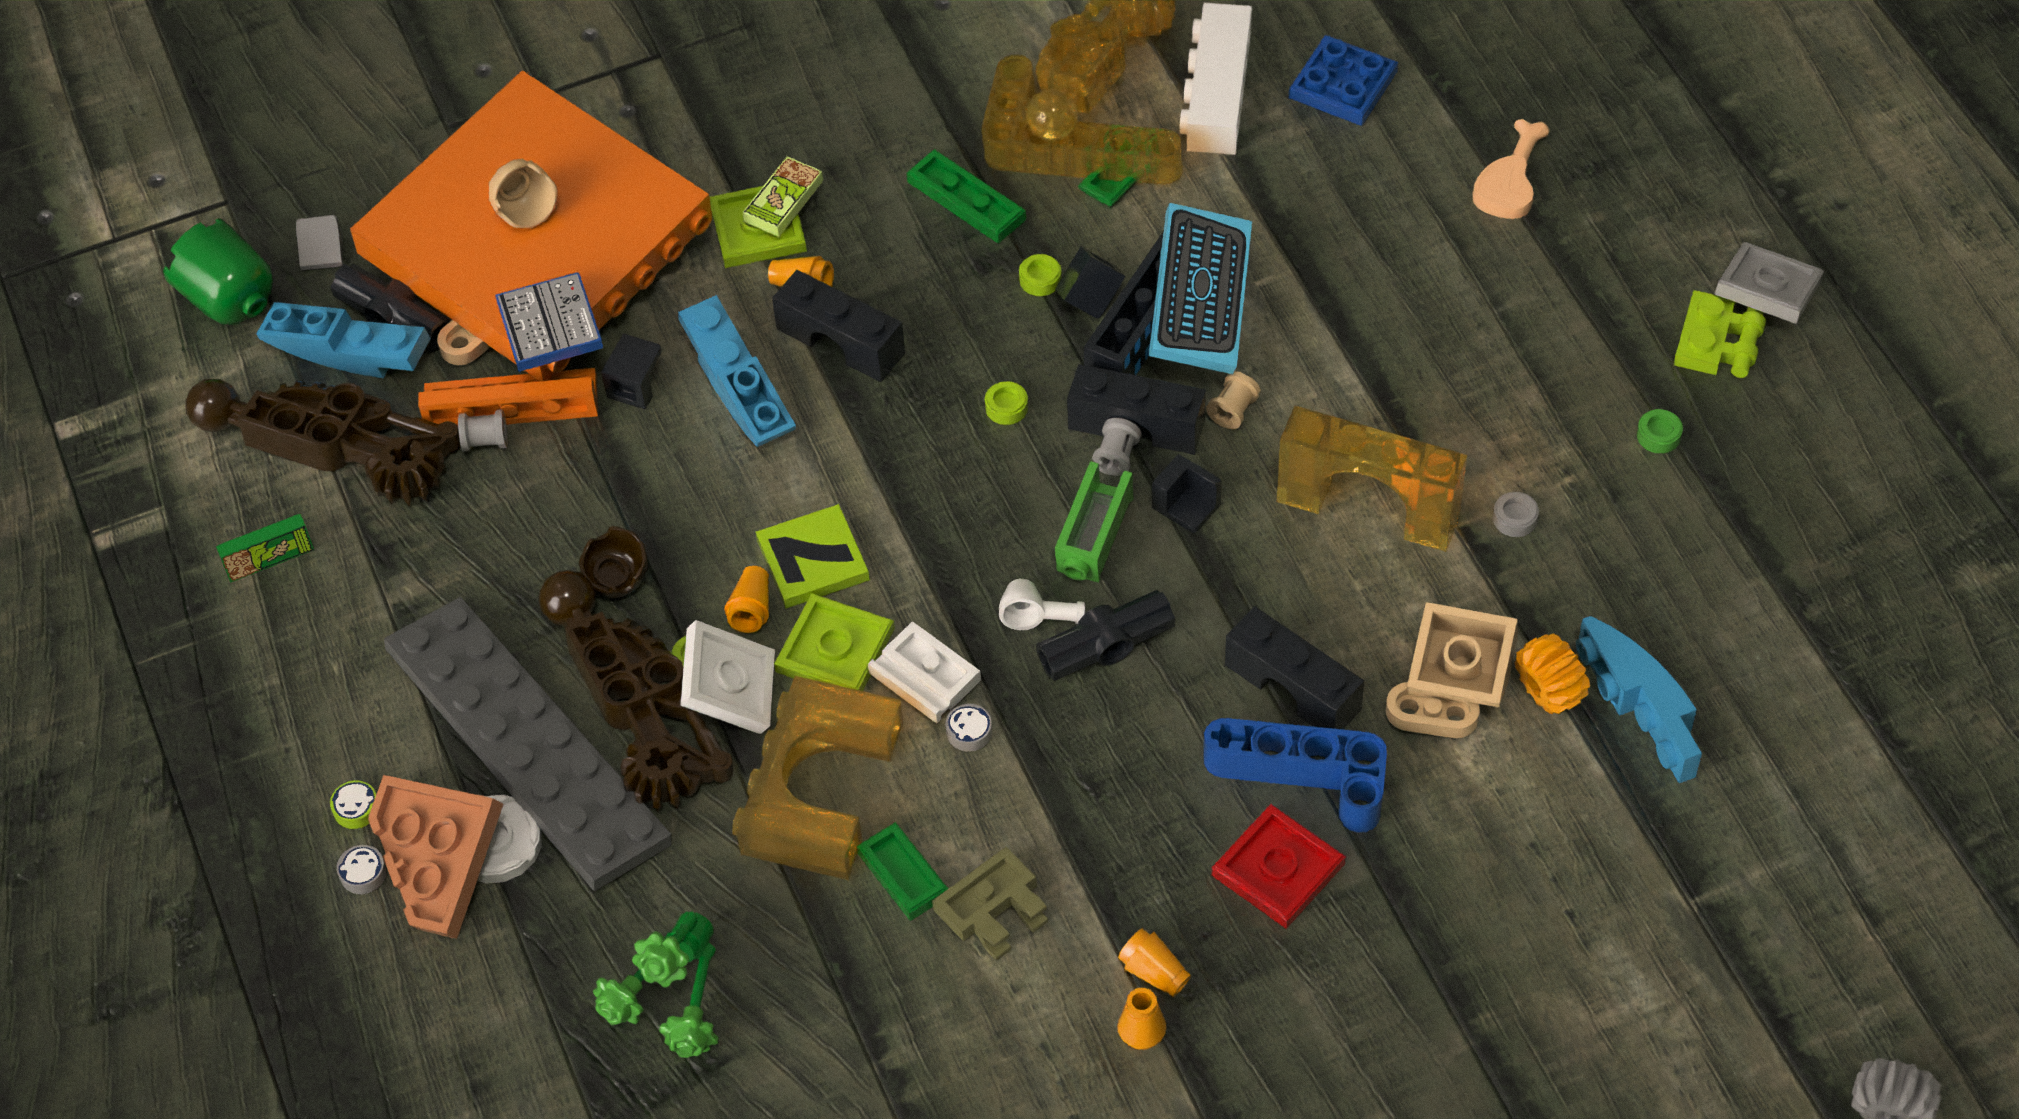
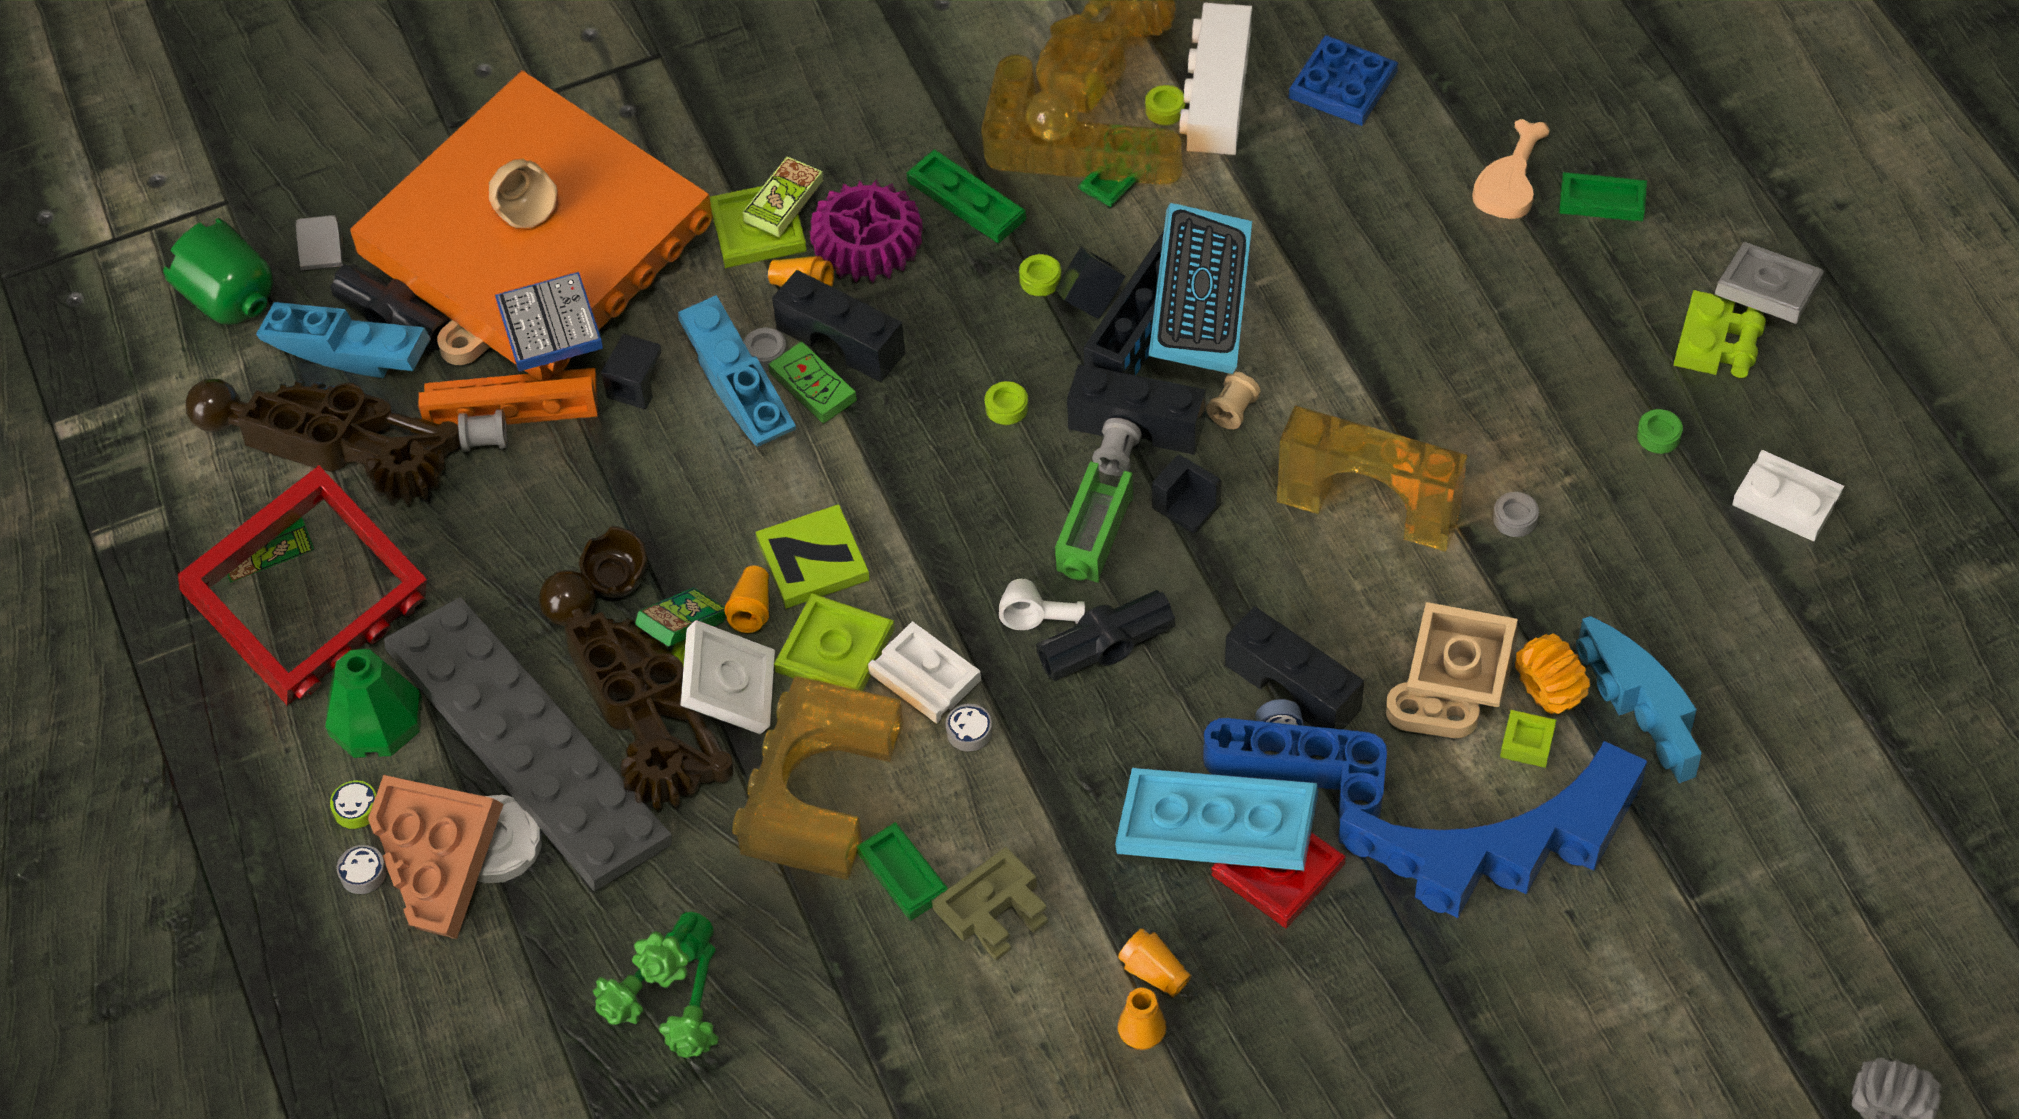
(256, 533): none -> red window
(371, 706): none -> green cone
(672, 616): none -> tile
(766, 345): none -> light grey tile
(812, 382): none -> bright green tile
(866, 230): none -> magenta gear
(1164, 104): none -> lime tile
(1217, 818): none -> medium azure tile
(1280, 711): none -> sand blue tile
(1510, 852): none -> blue arch
(1528, 738): none -> lime tile
(1603, 196): none -> green tile
(1788, 495): none -> white plate

